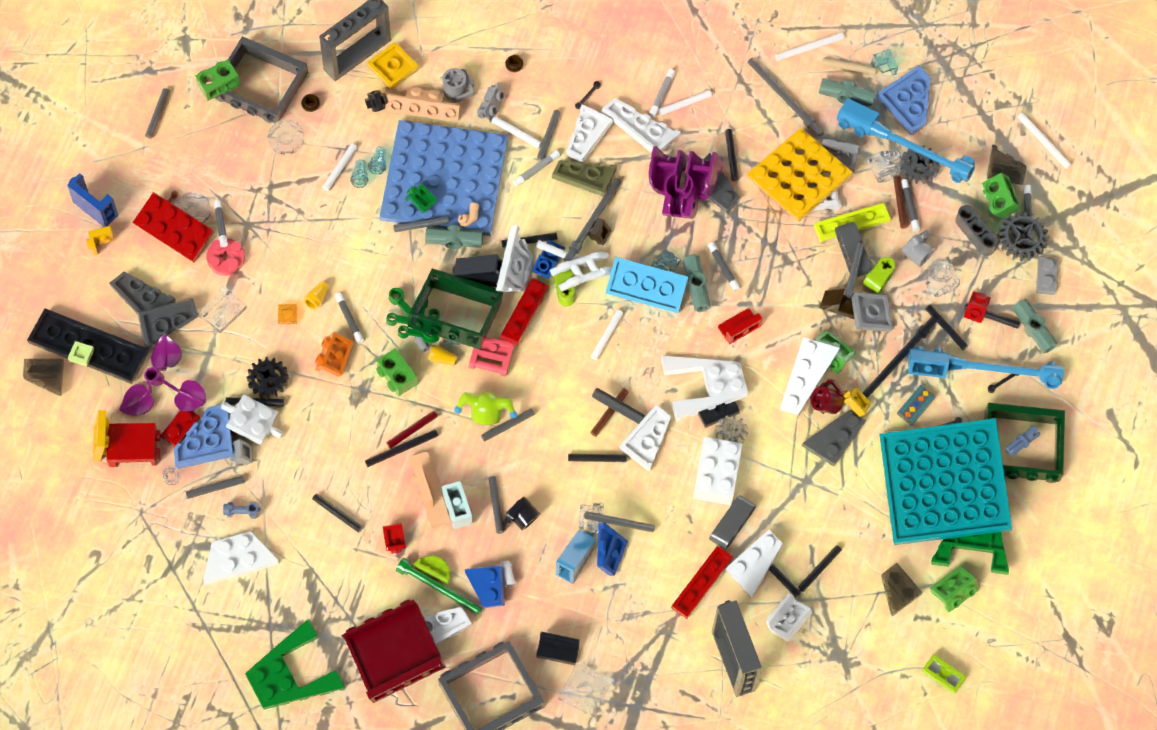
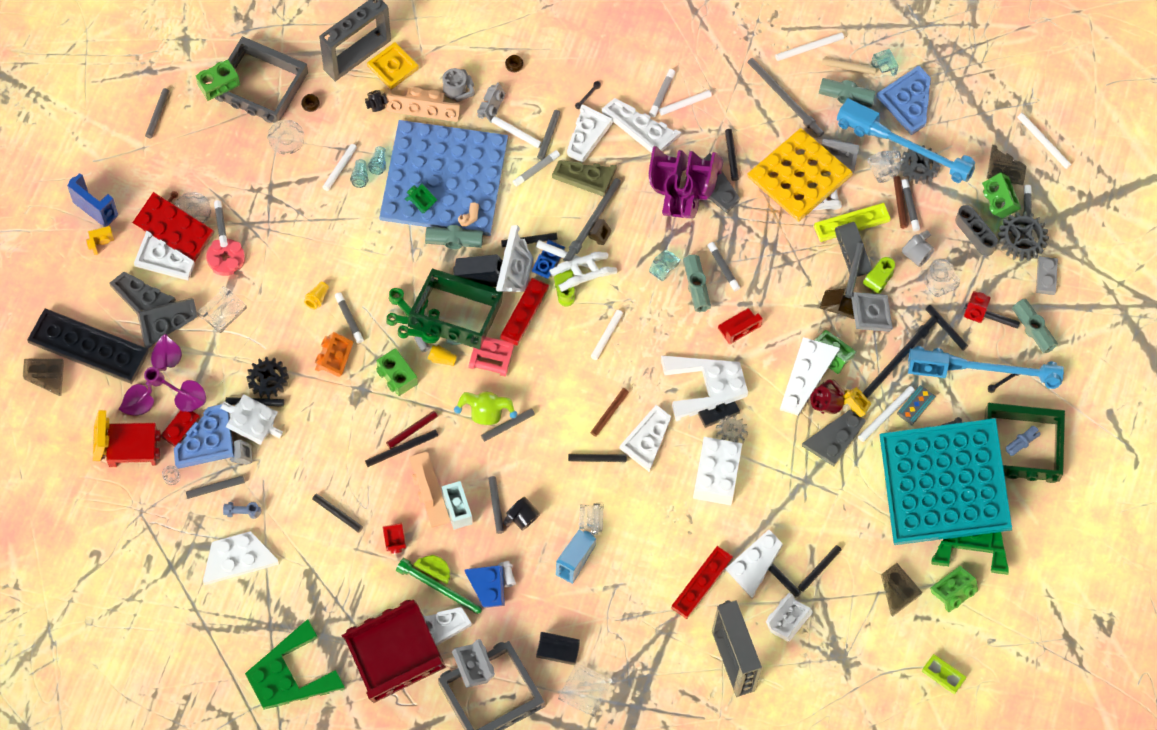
(81, 353): yellowish green plate -> none
(161, 258): none -> white wing
(287, 313): clear yellow tile -> none
(421, 224): dark grey bar -> none
(474, 664): none -> light grey bracket
(610, 549): blue wing -> none
(618, 405): dark grey axle -> none
(619, 521): dark grey bar -> none
(646, 284): medium azure plate -> none
(732, 522): dark grey beam -> none
(886, 413): none -> white bar

